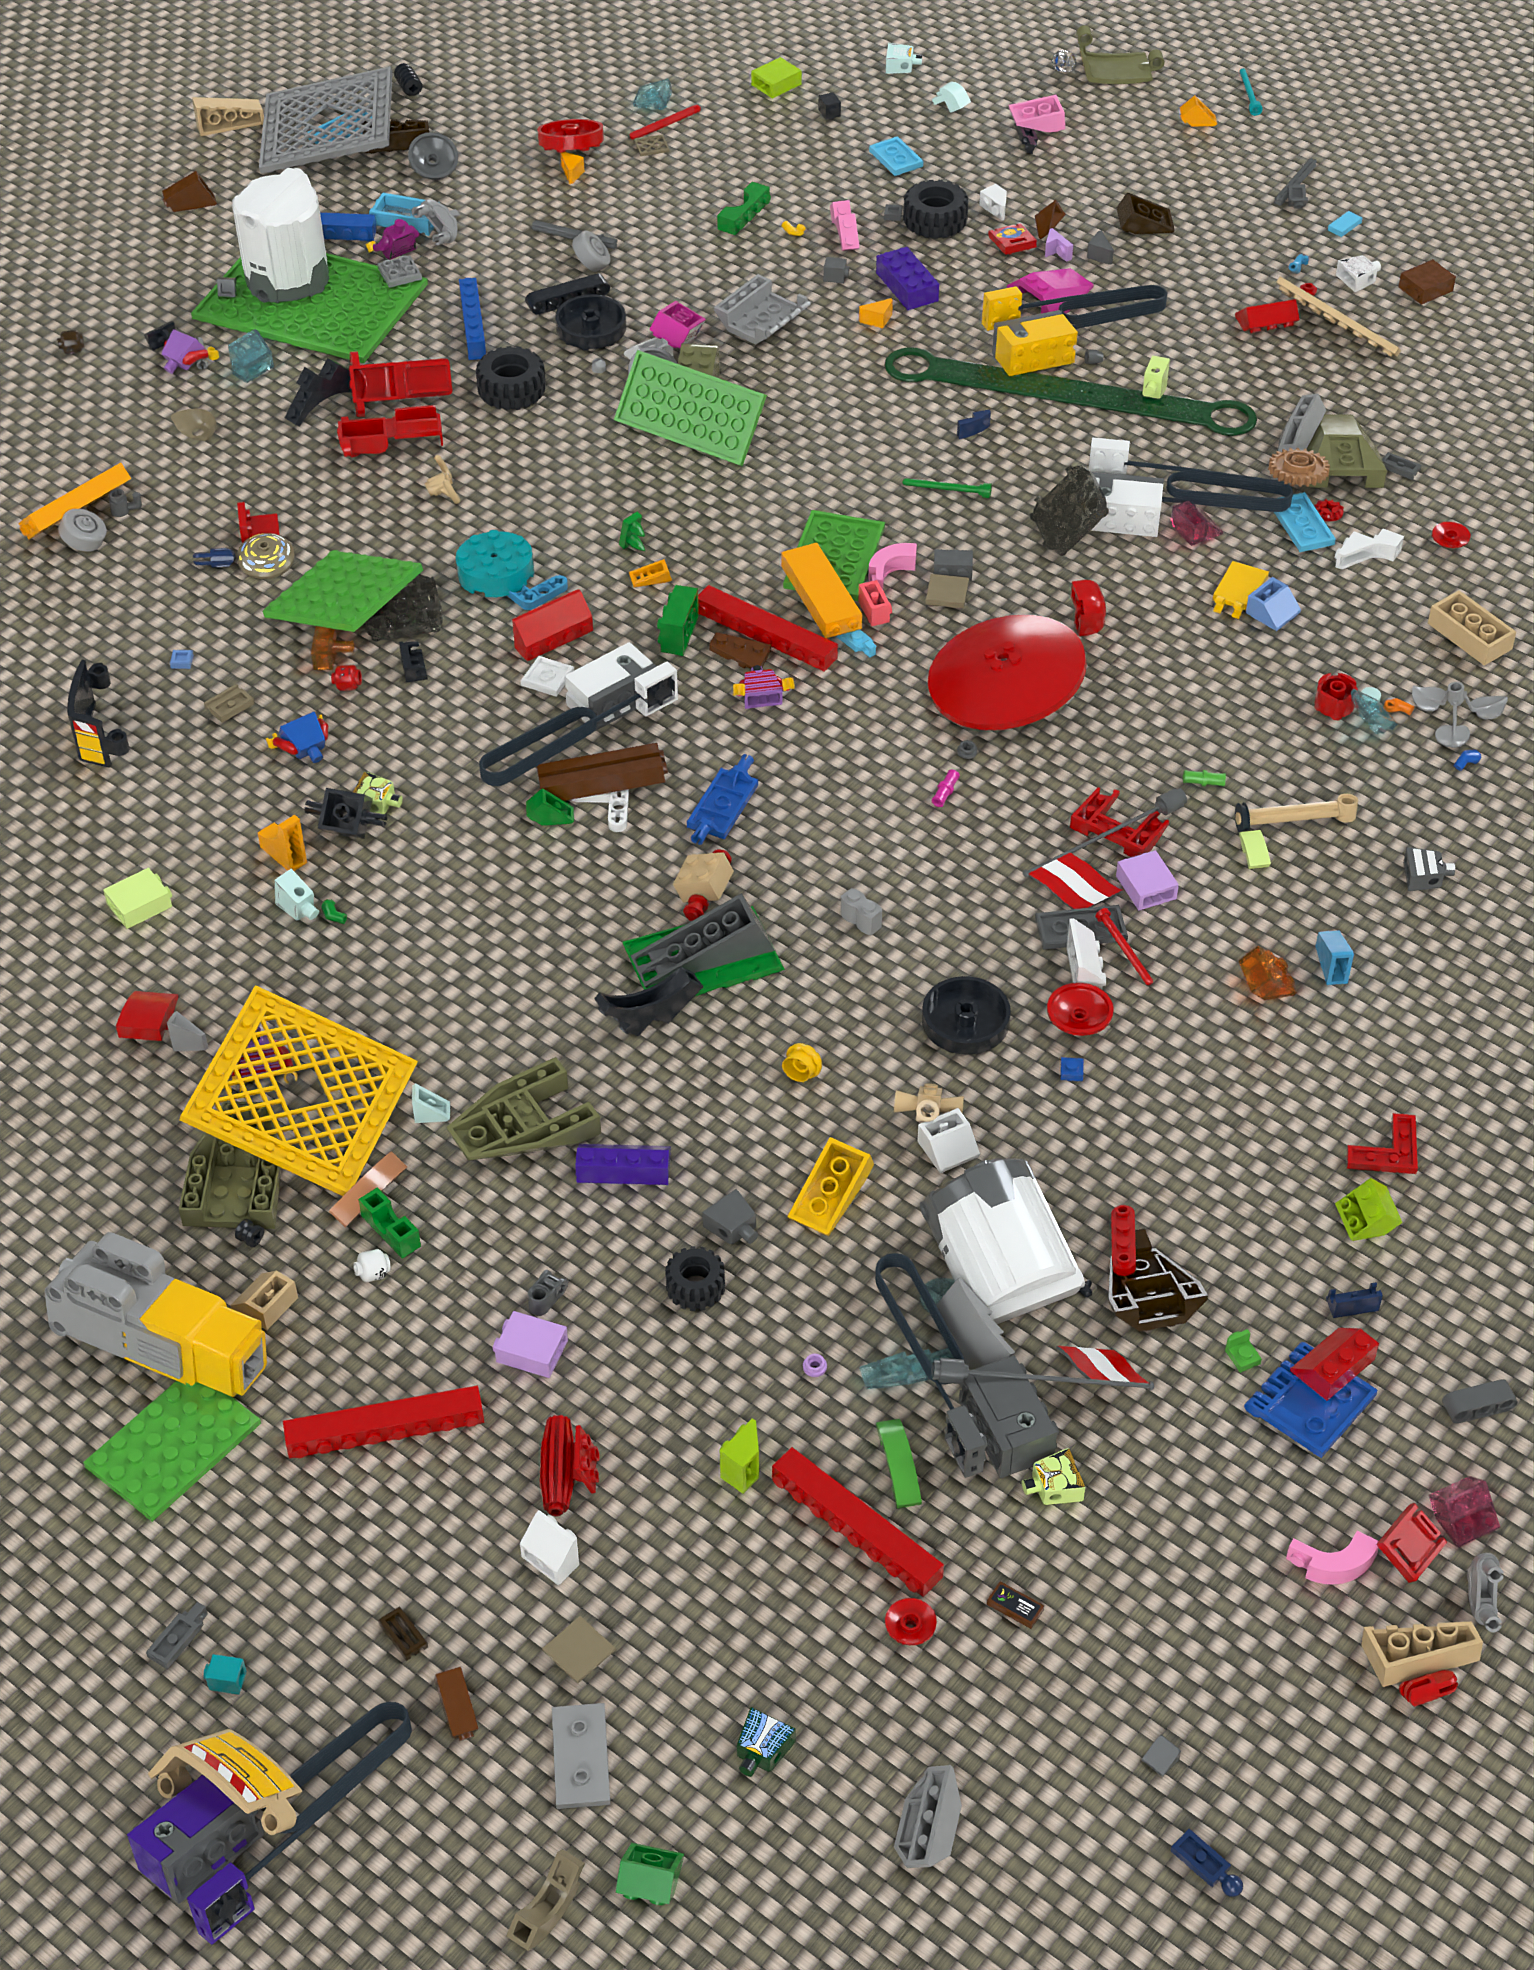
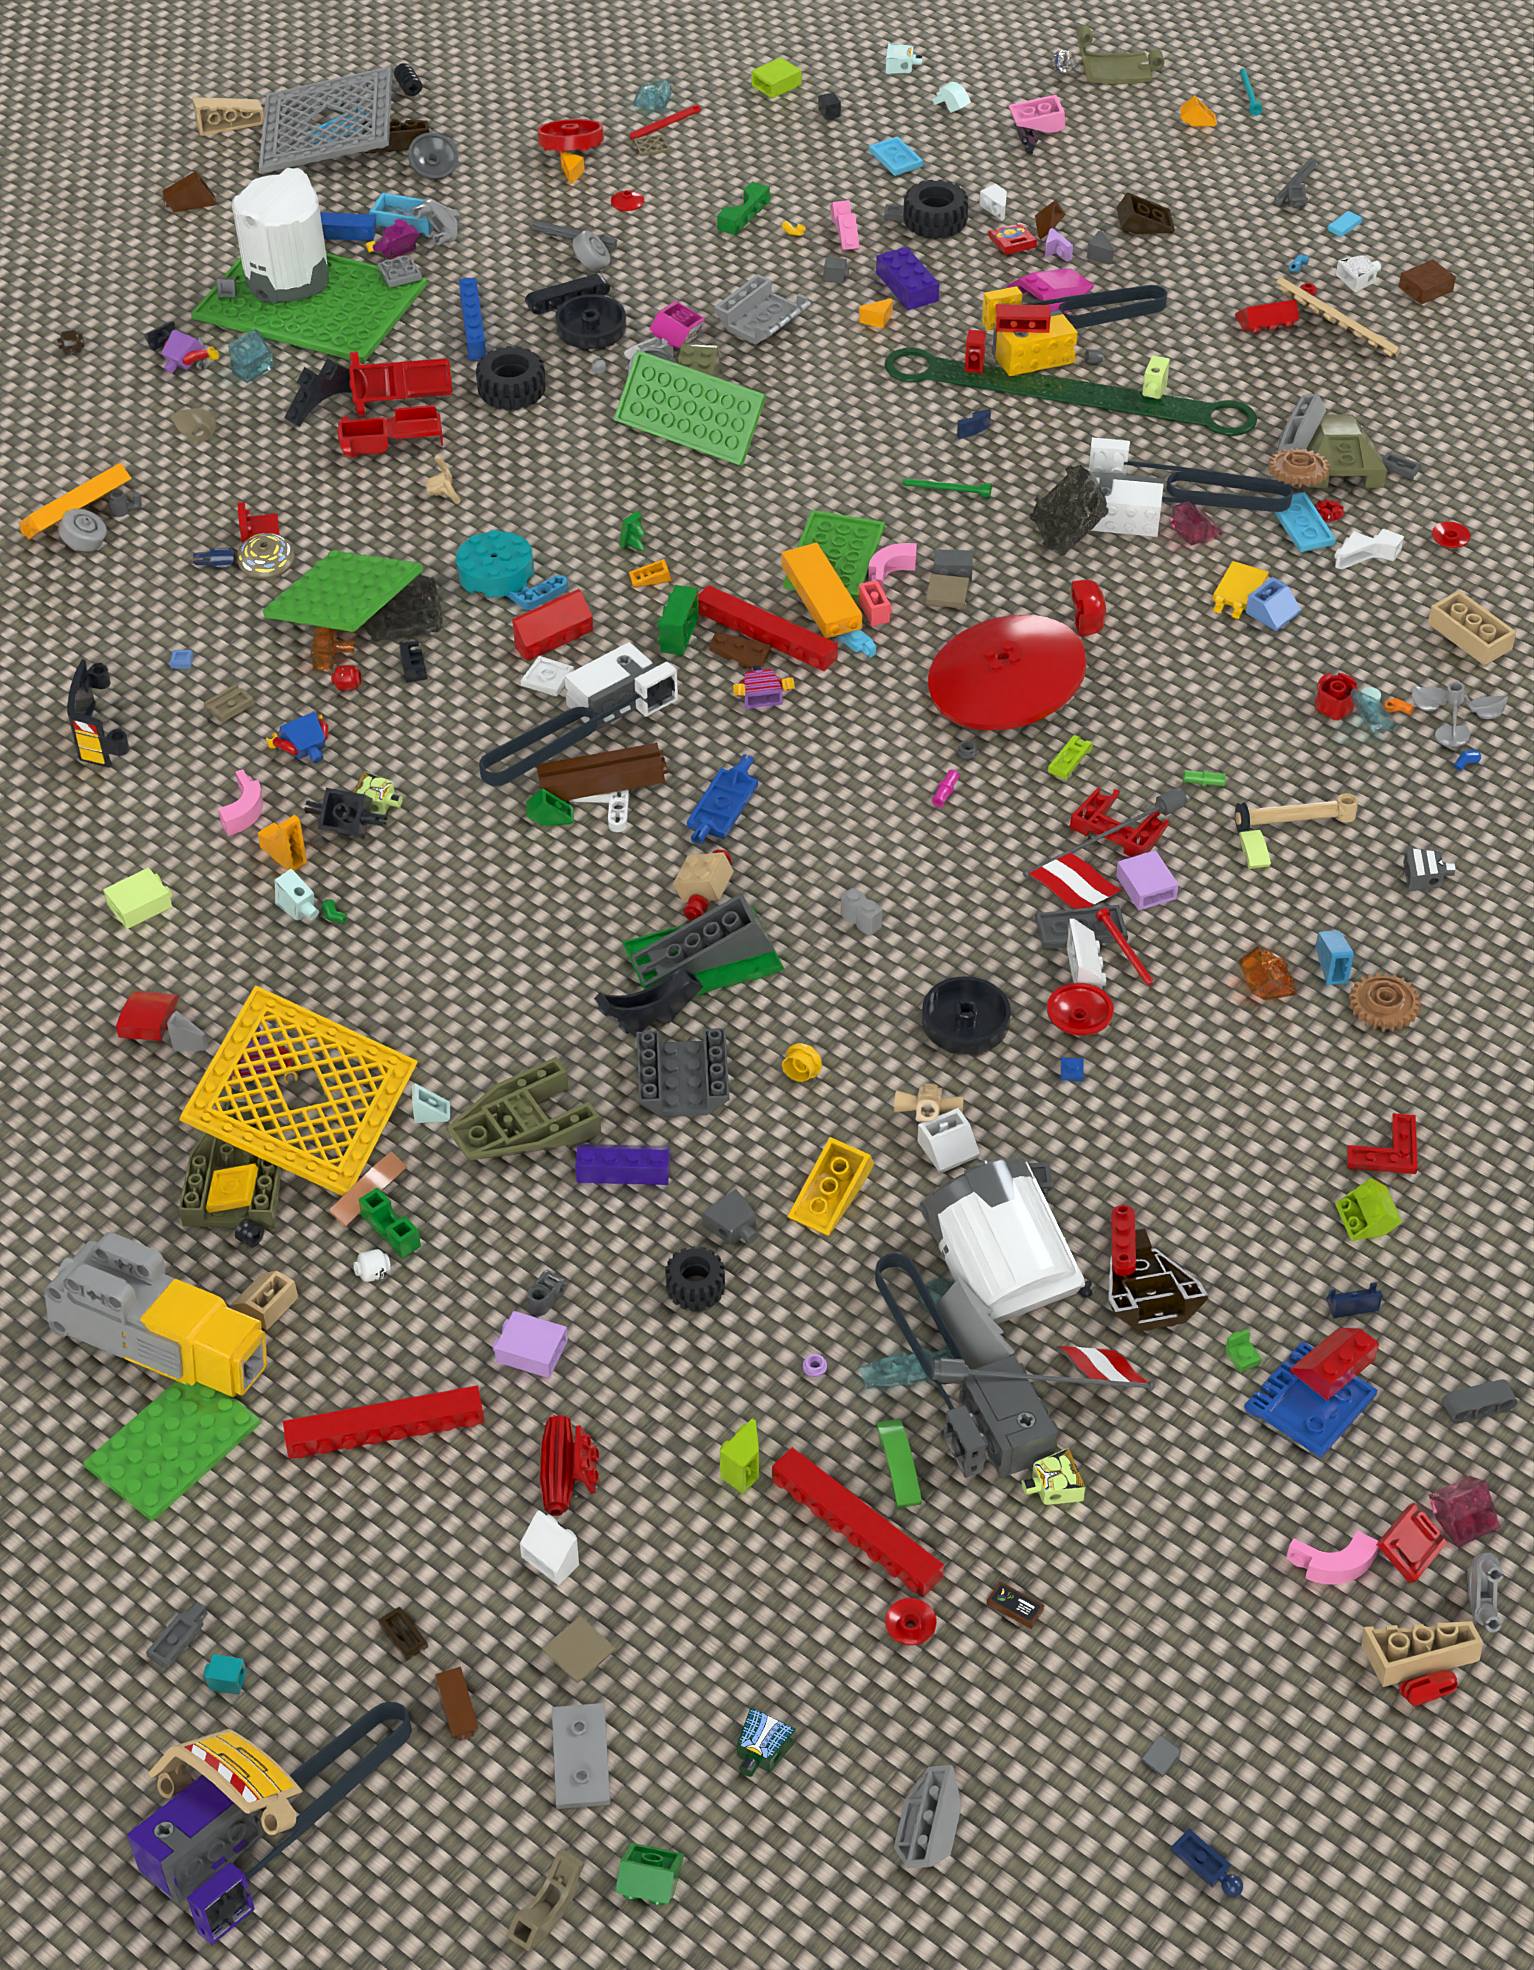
(232, 1188): none -> yellow tile
(244, 811): none -> bright pink arch
(627, 200): none -> red dish
(683, 1075): none -> dark grey slope
(975, 351): none -> red brick
(1022, 318): none -> red brick
(1042, 1175): none -> dark grey bracket
(1070, 757): none -> lime plate
(1384, 1001): none -> medium nougat gear

